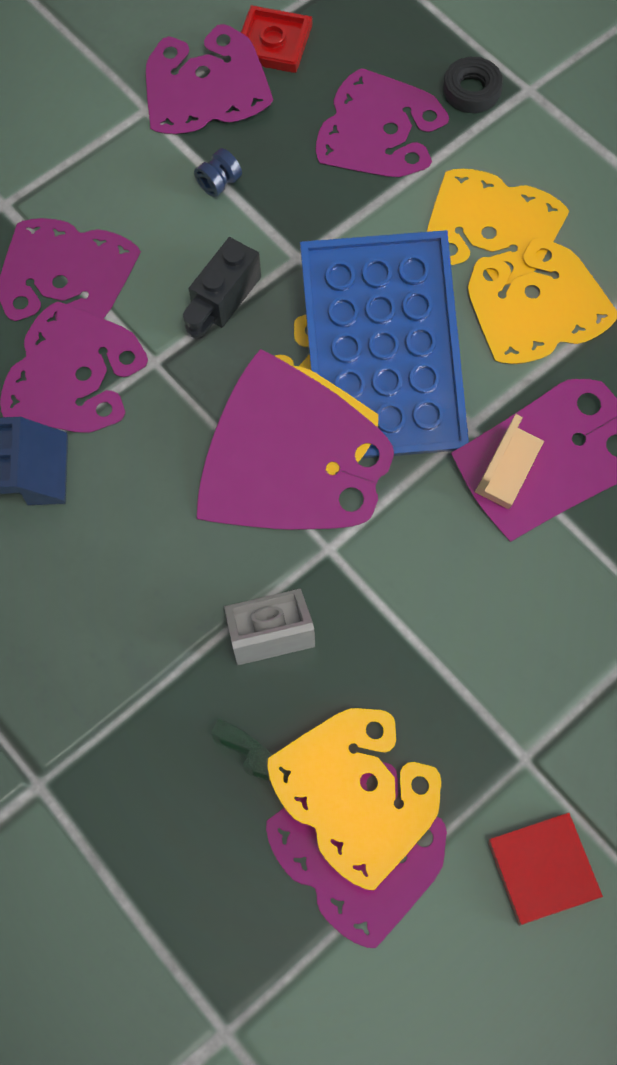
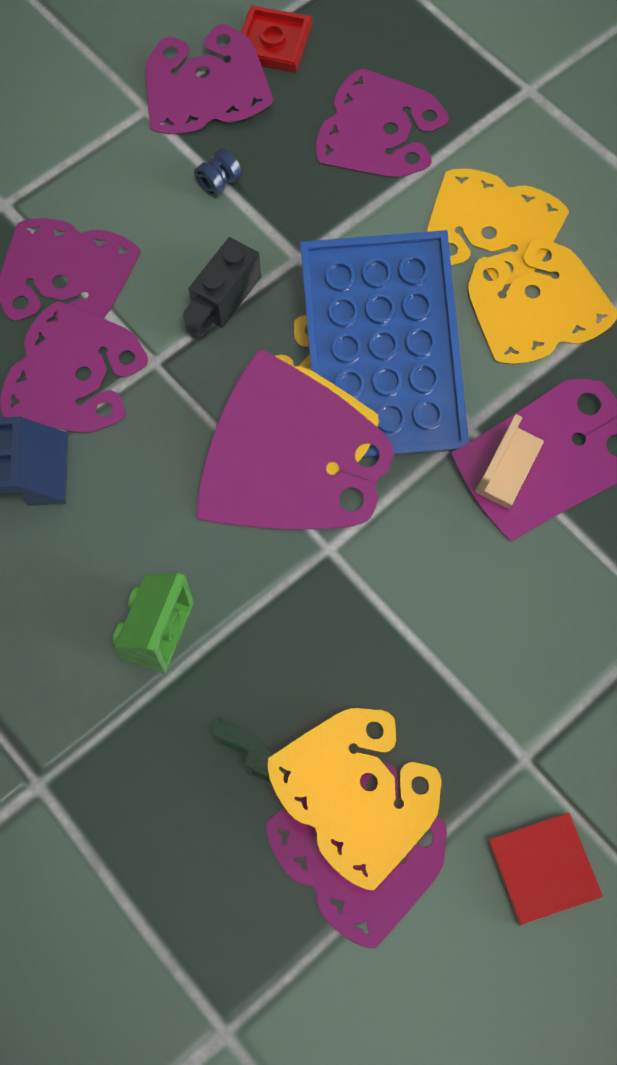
(154, 621): none -> bright green slope
(270, 626): light grey slope -> none
(472, 68): black tyre -> none

